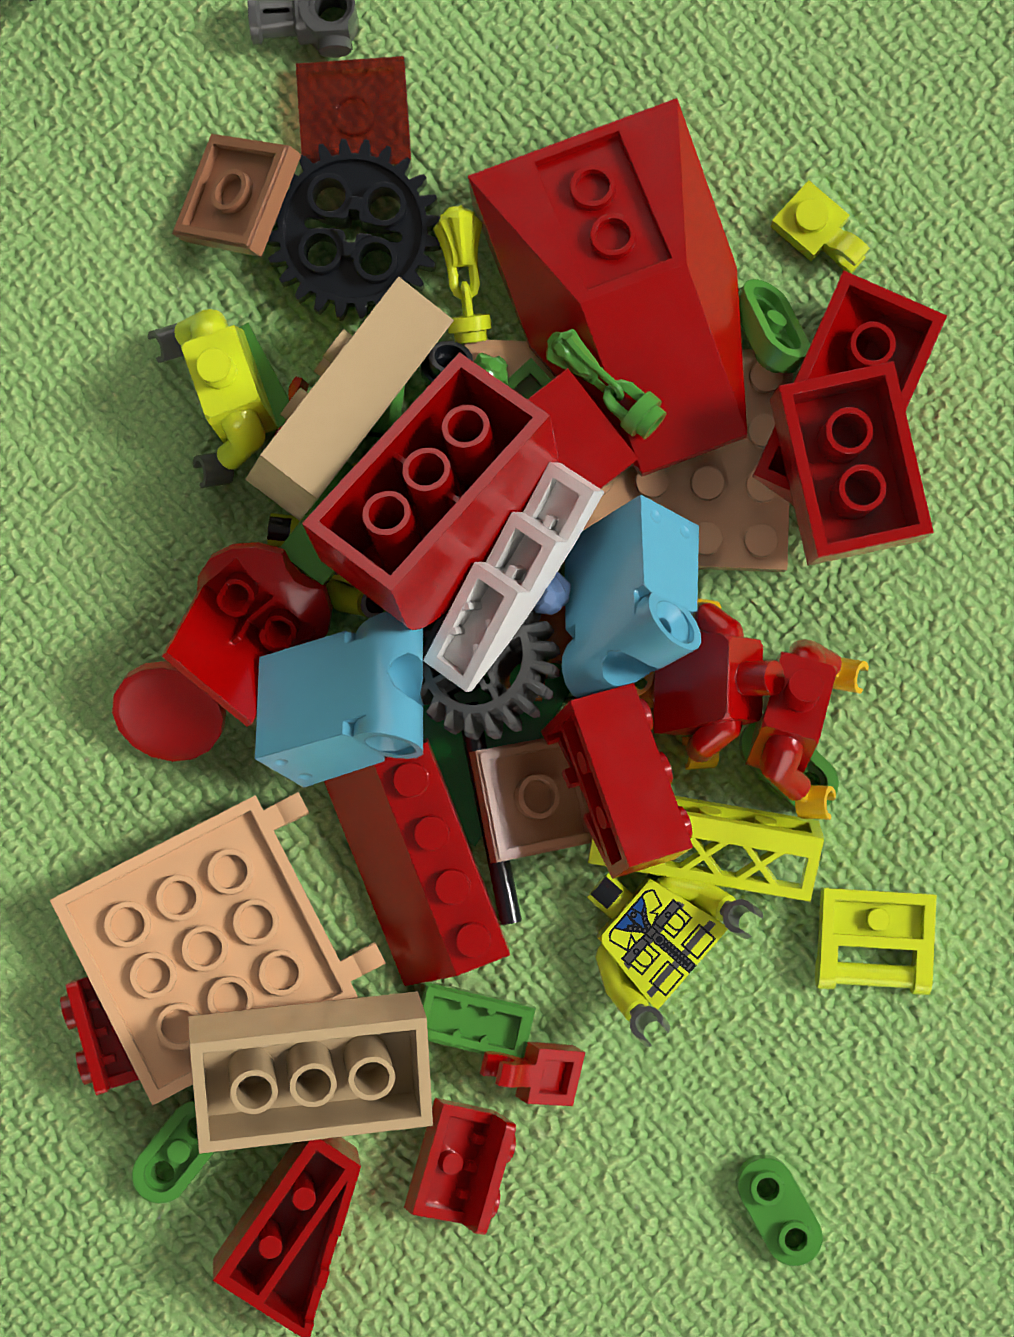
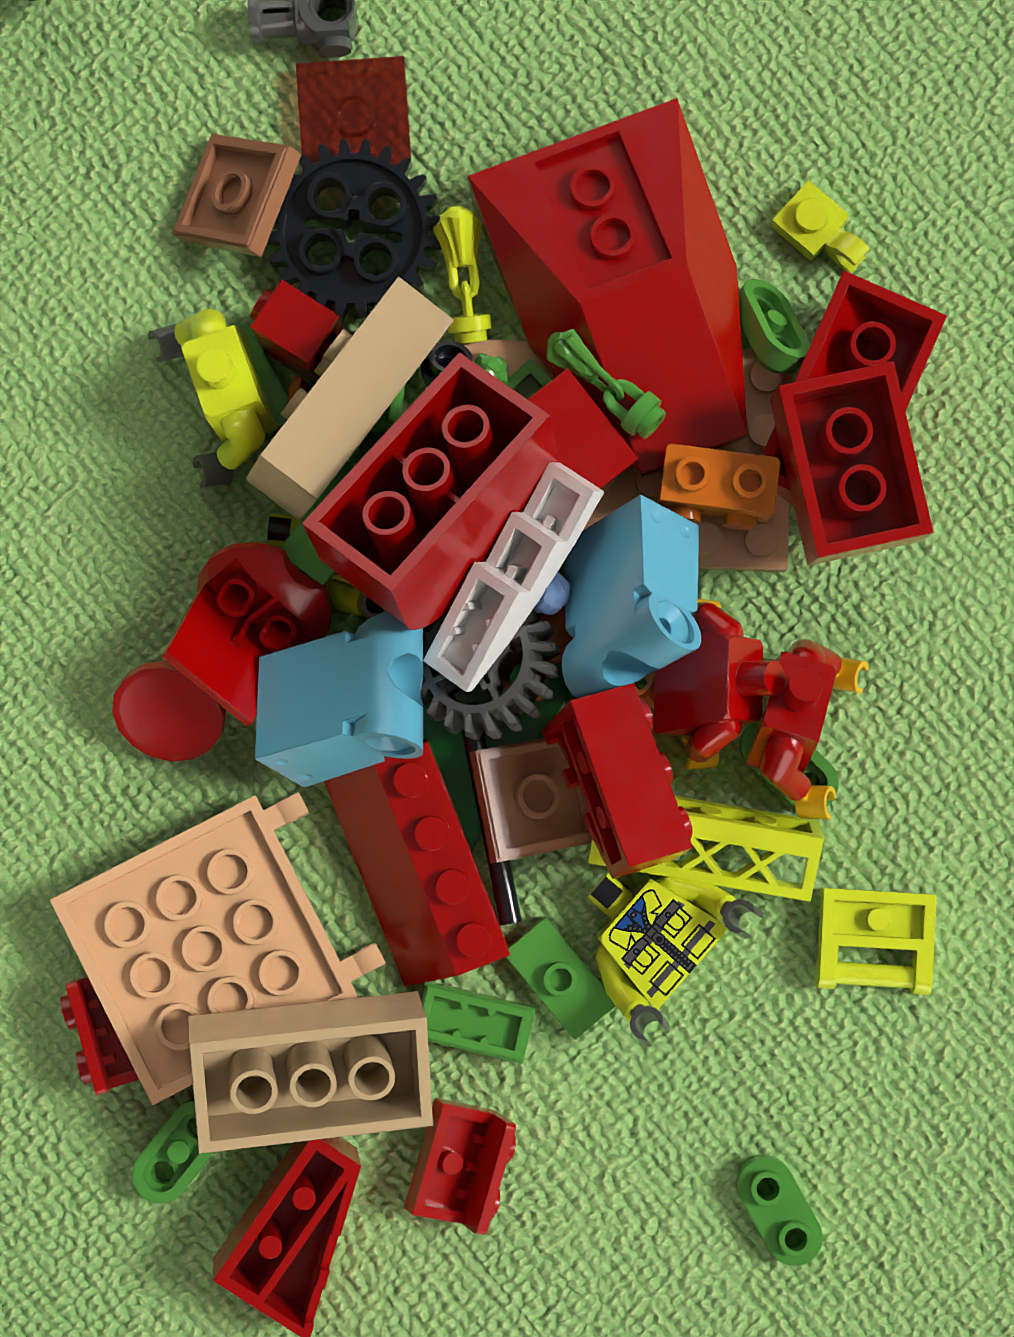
(294, 329): none -> red brick
(544, 1075): red plate -> none
(560, 978): none -> bright green plate
(719, 485): none -> orange bracket

